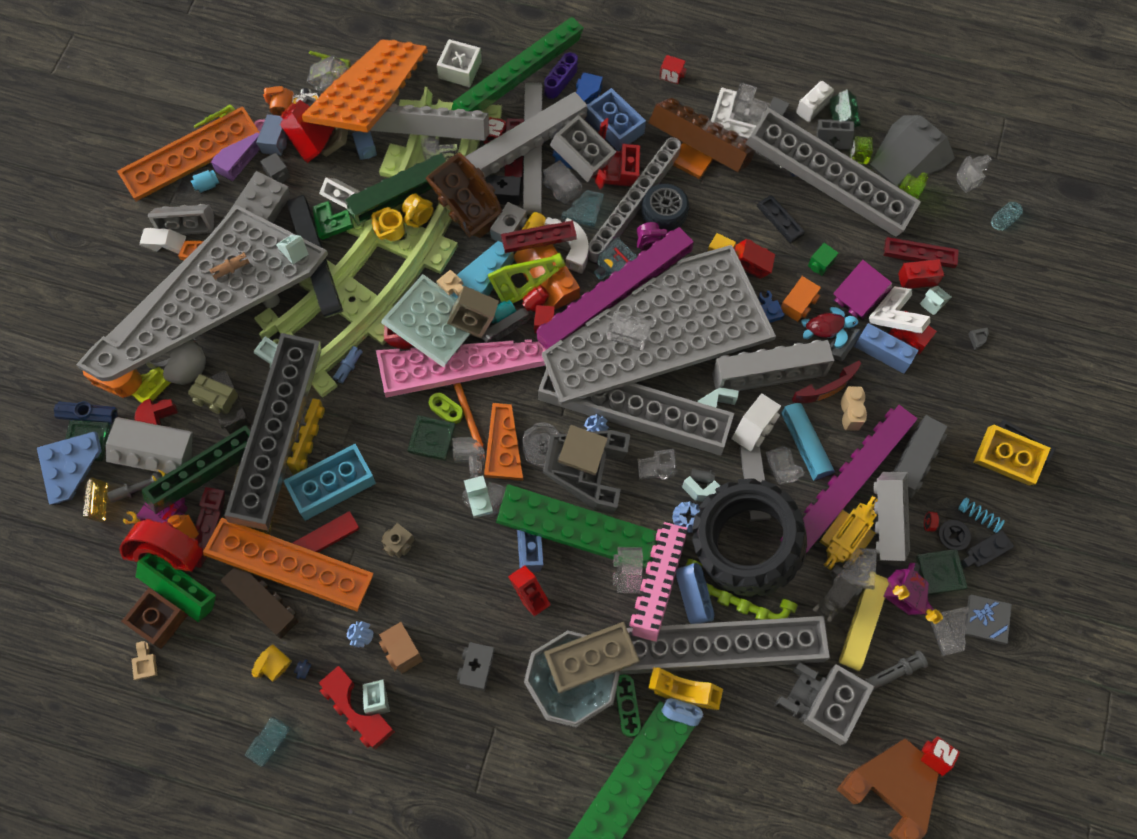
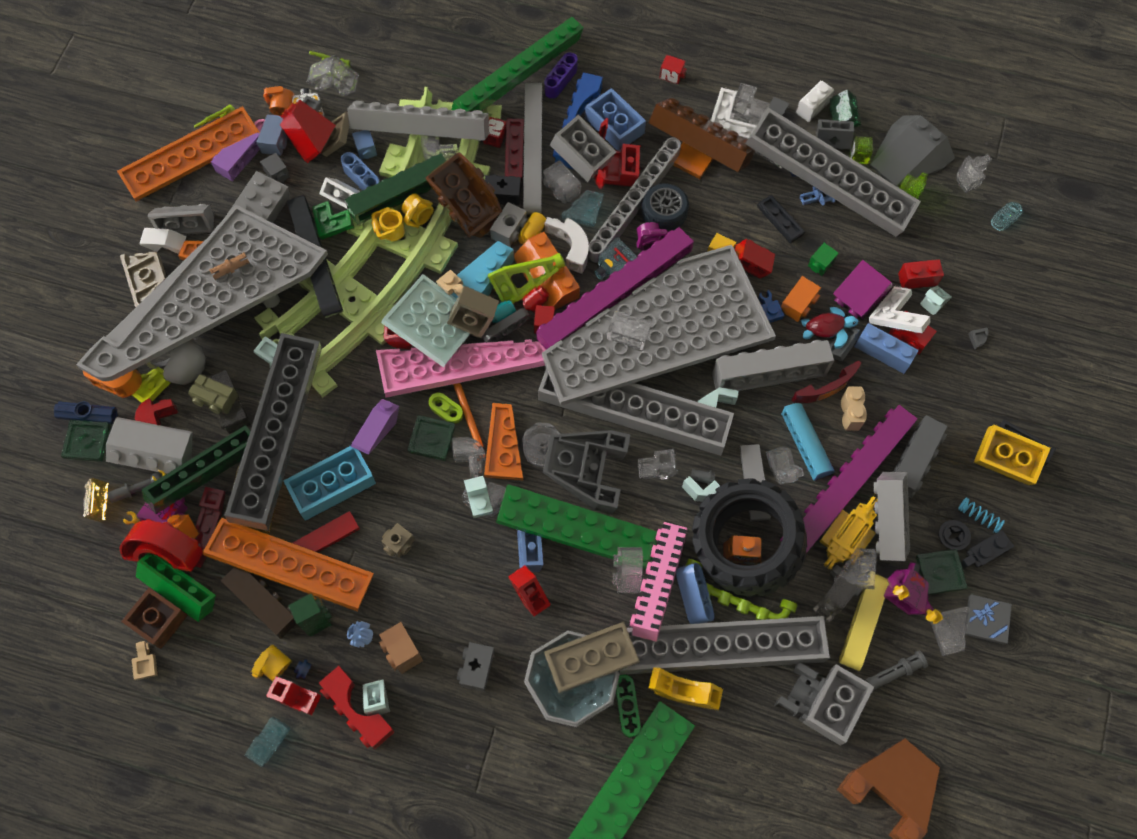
(67, 465): medium blue plate -> none
(143, 274): none -> dark tan wing
(205, 181): medium azure brick -> none
(293, 248): light aqua slope -> none
(293, 696): none -> red brick
(306, 434): yellow wing -> none
(310, 614): none -> dark green brick
(347, 364): medium blue pin -> none
(355, 168): none -> medium blue beam
(367, 87): orange wing -> none
(377, 425): none -> medium lavender slope
(459, 63): white brick -> none
(527, 135): light grey brick -> none
(538, 236): dark red plate -> none
(582, 450): dark tan tile -> none
(596, 423): light blue gear -> none
(681, 510): light blue gear -> none
(682, 712): light blue beam -> none
(743, 551): none -> orange torso
(757, 422): white brick -> none
(818, 197): none -> medium blue piece
(920, 252): dark red plate -> none
(931, 521): red tile -> none
(939, 755): red brick -> none

